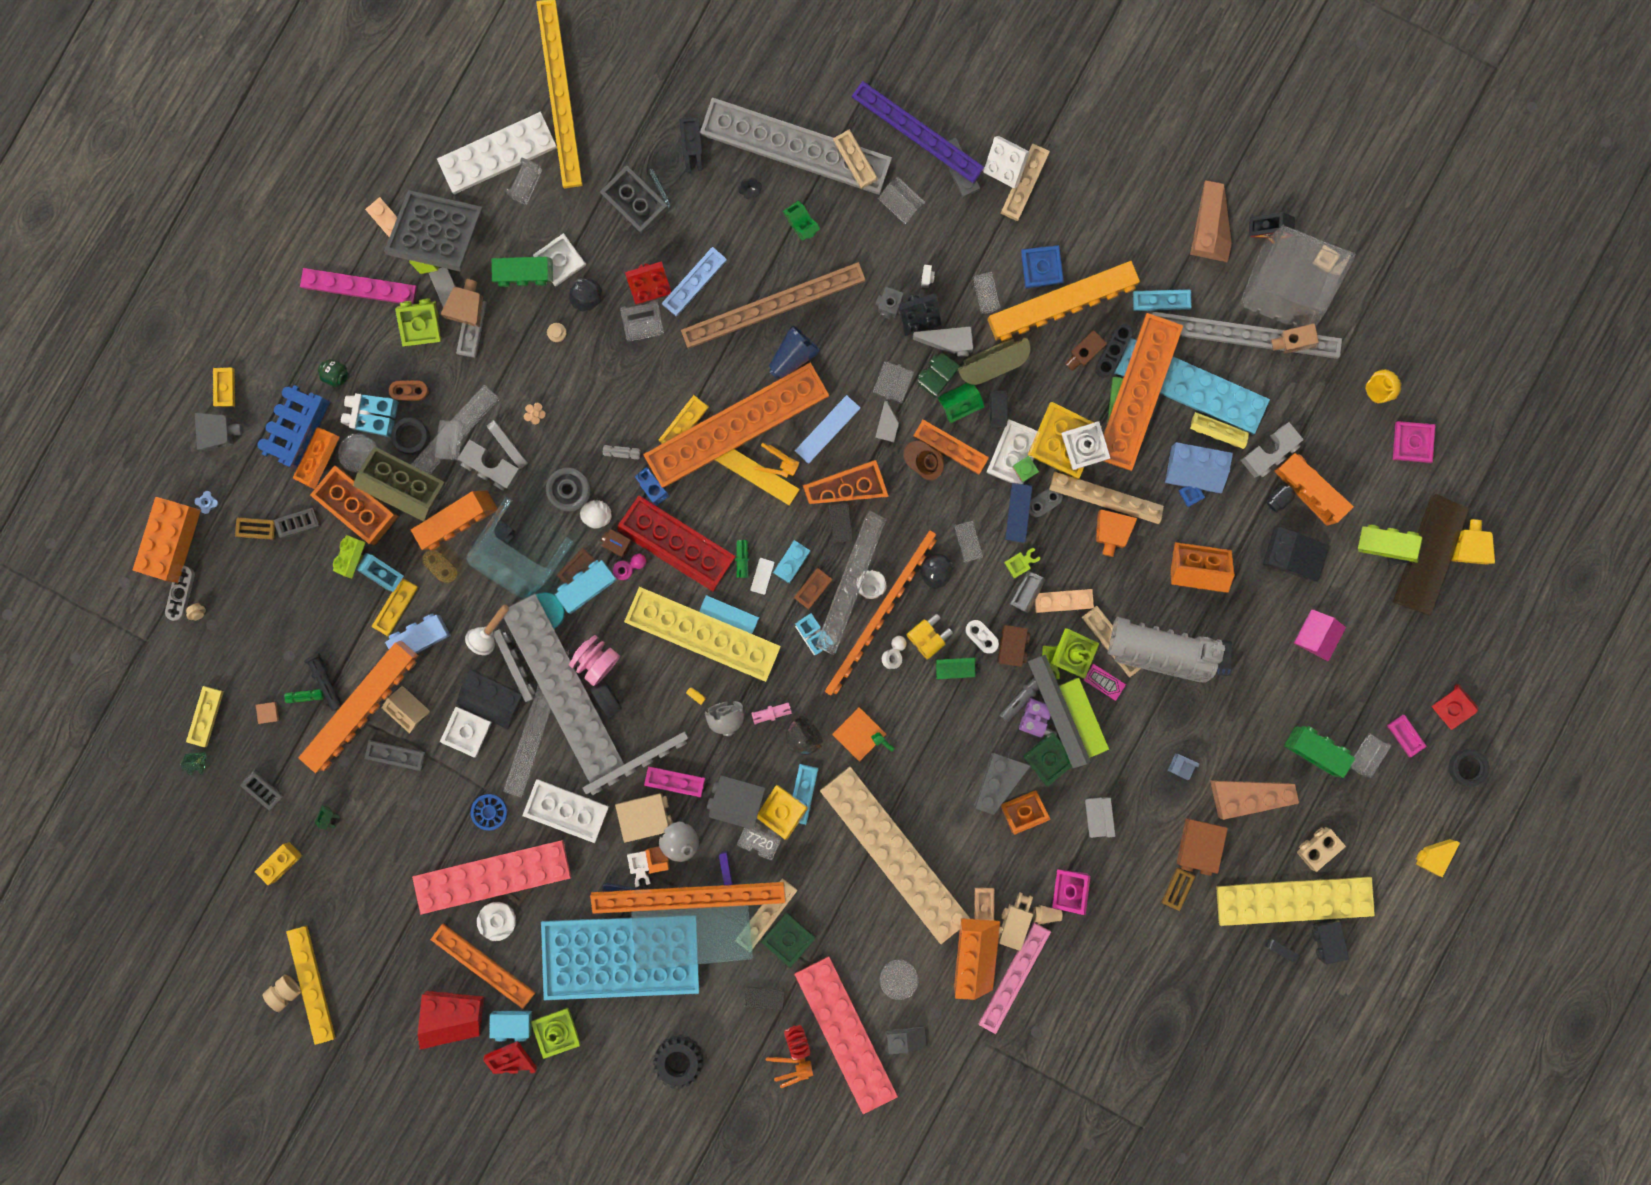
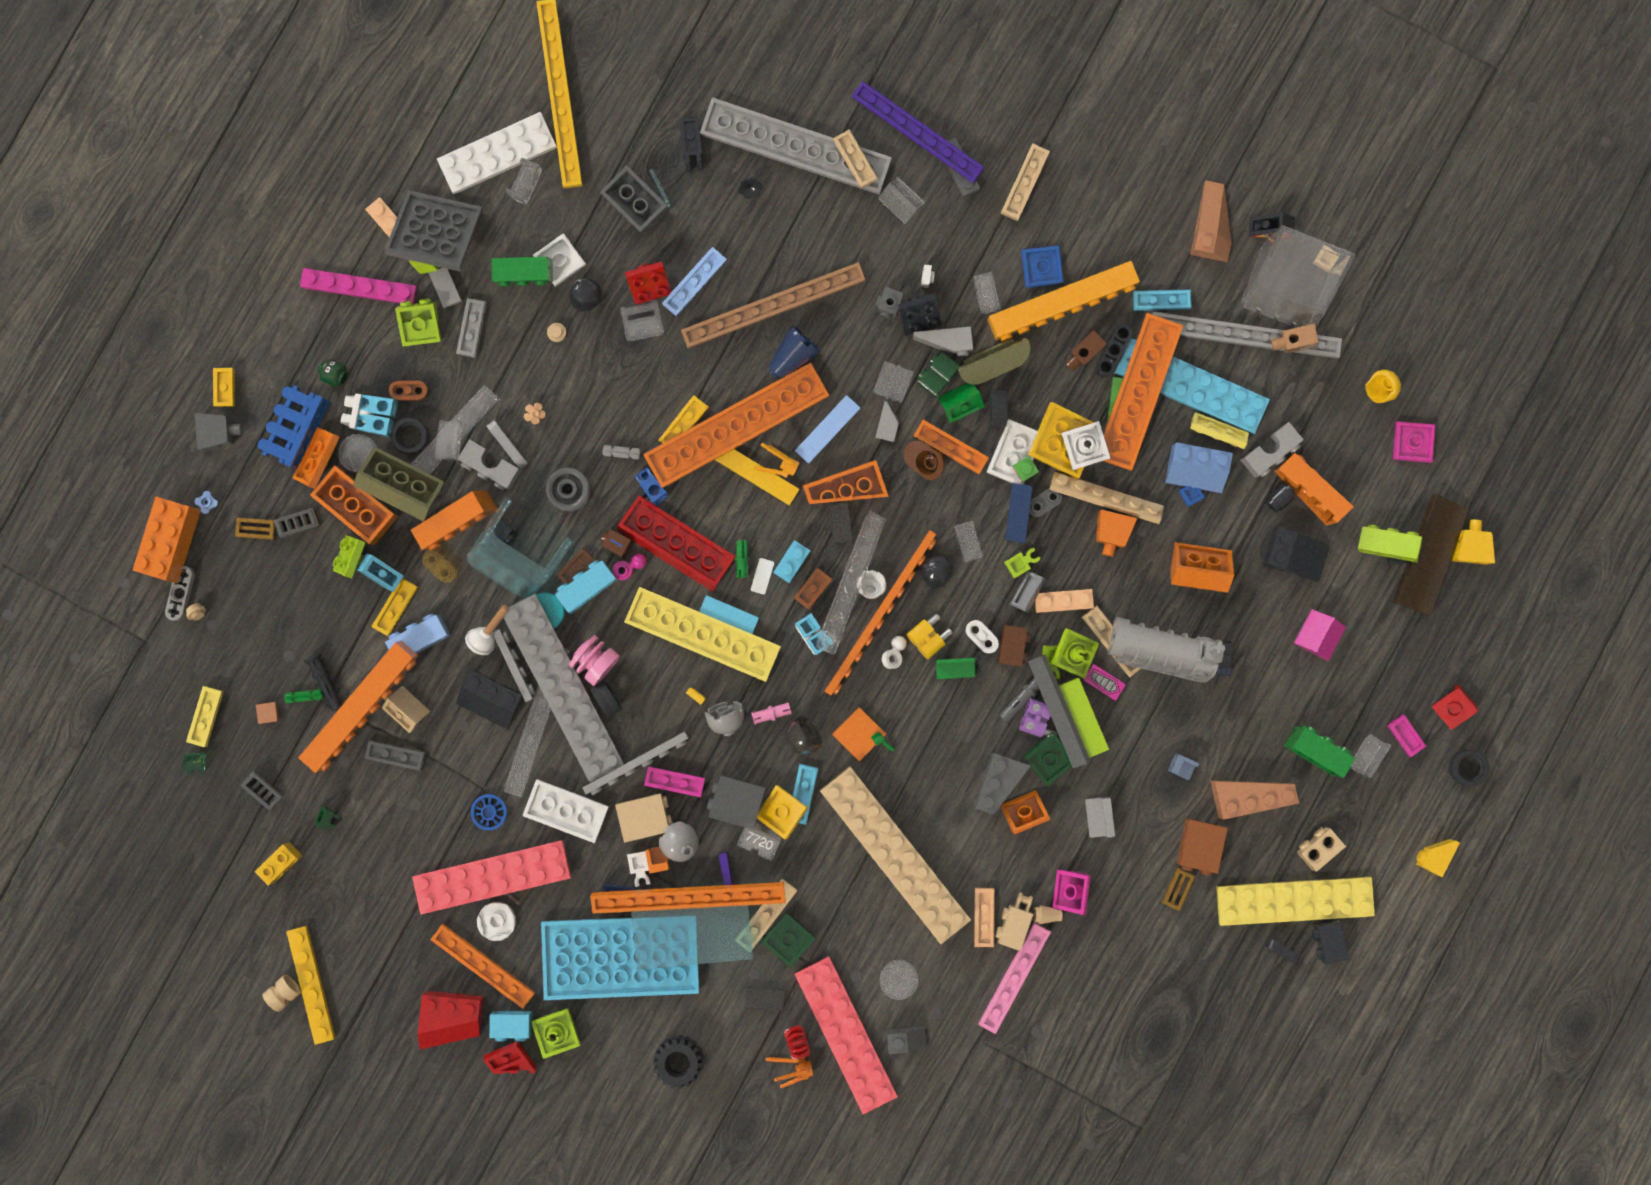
(464, 305): medium nougat torso -> none
(465, 732): white plate -> none
(595, 514): white hair -> none
(801, 221): green brick -> none
(976, 958): orange slope -> none
(1006, 161): white plate -> none

